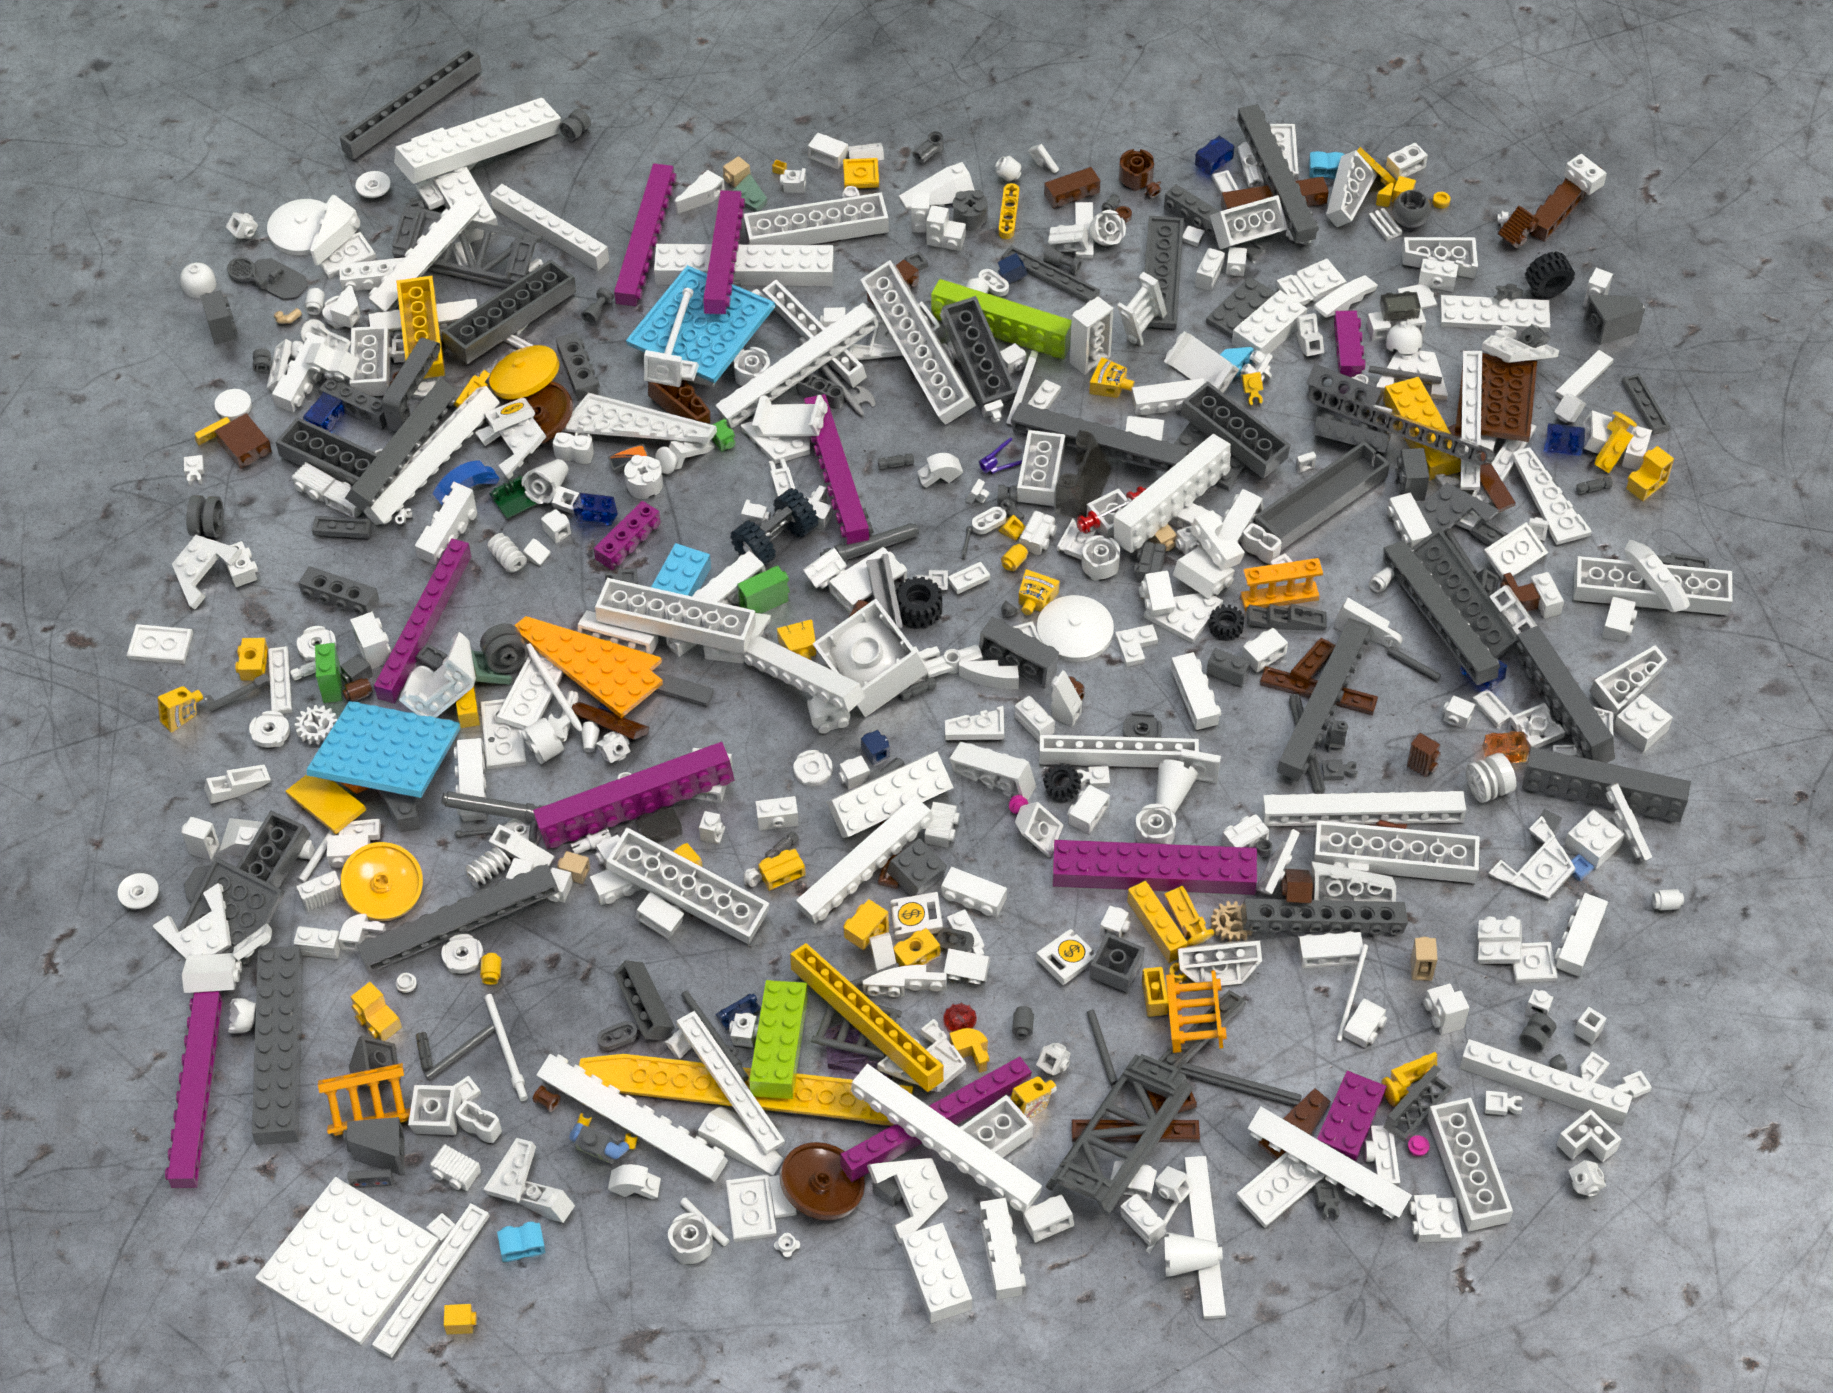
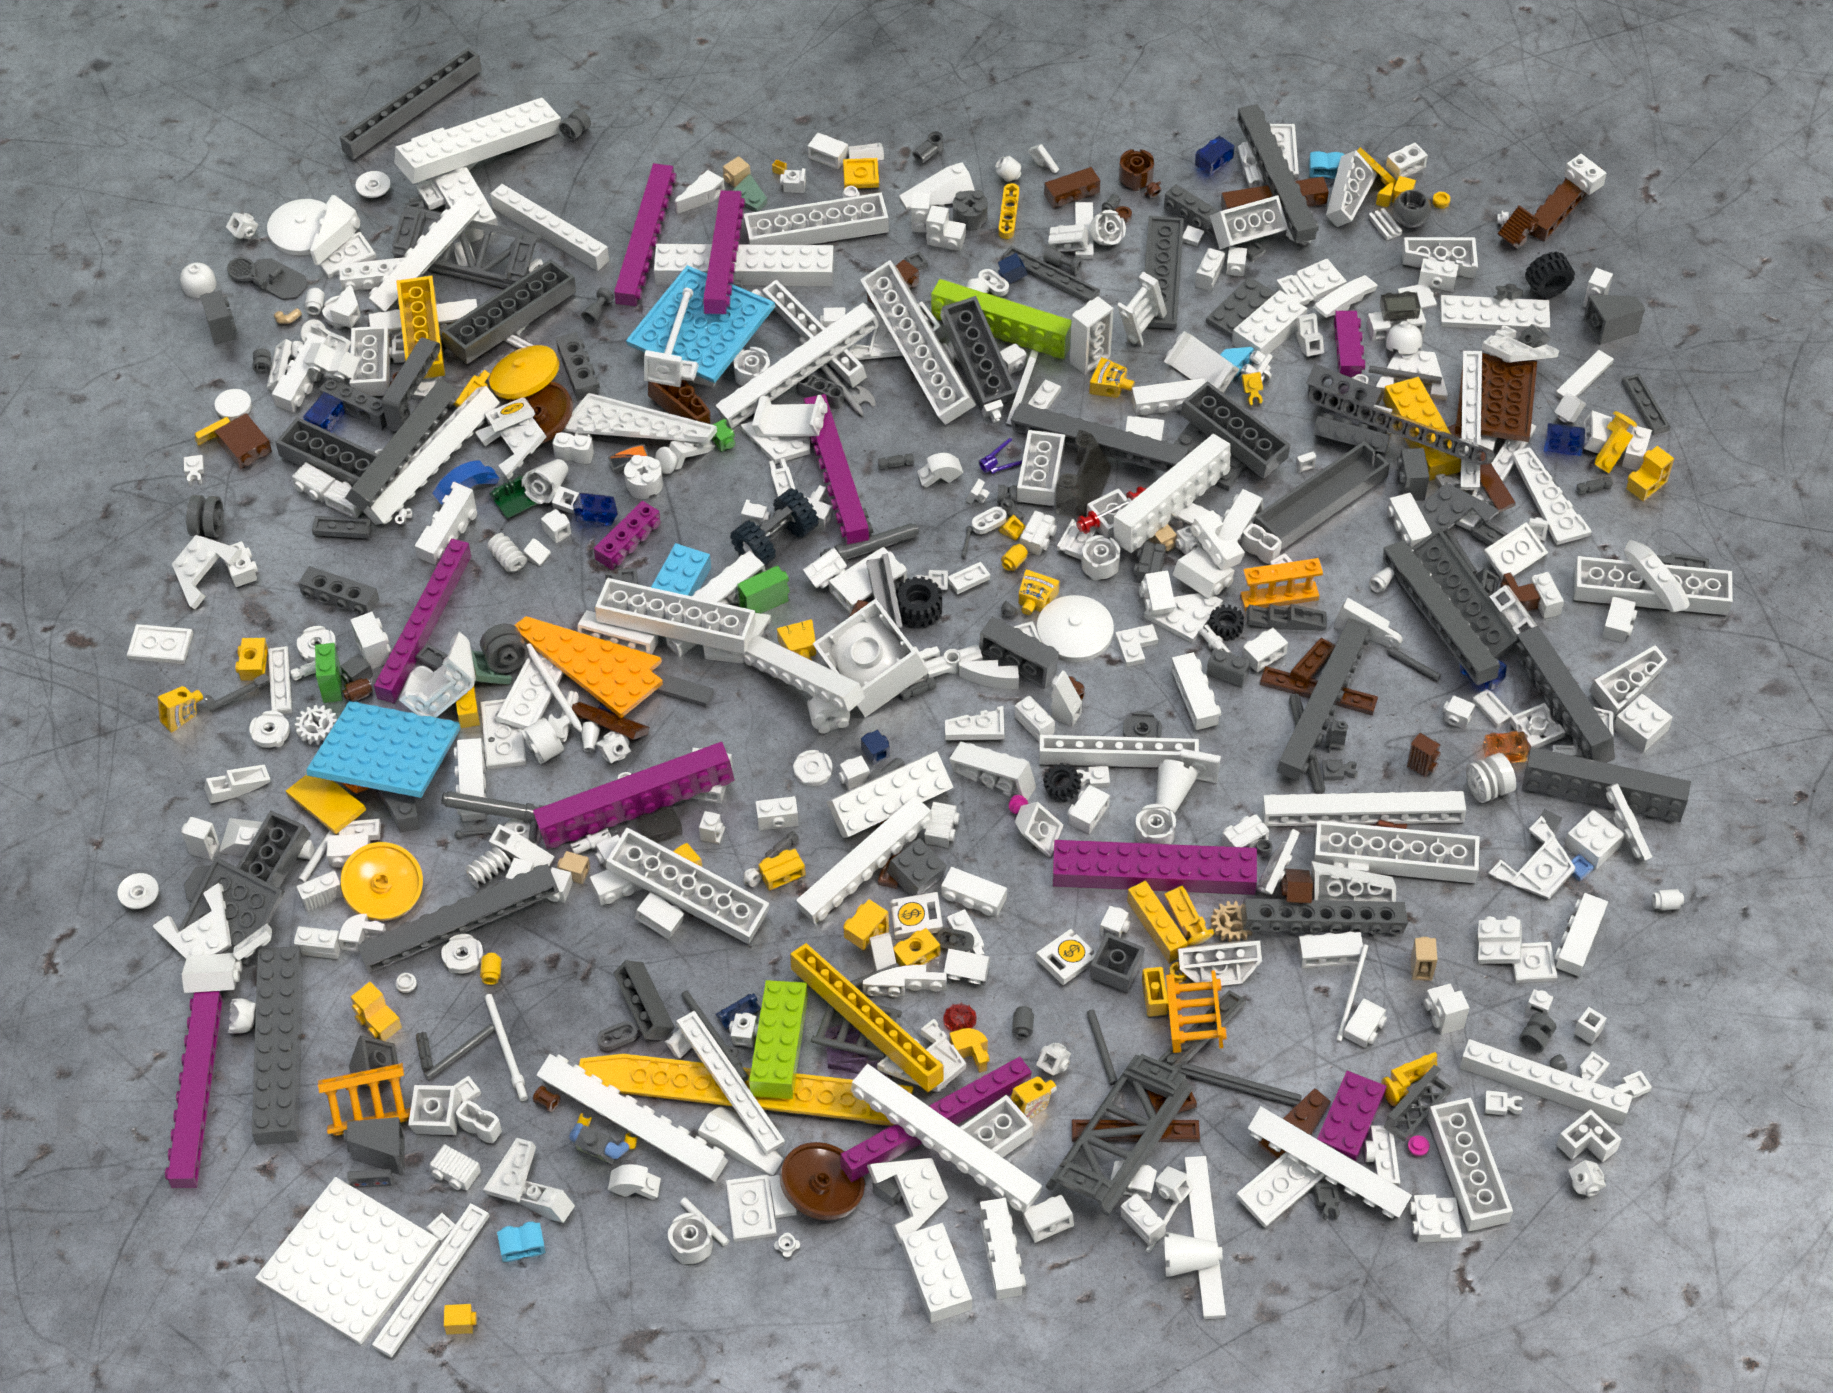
(1213, 640): none -> white pin
(1224, 182): white tile -> none

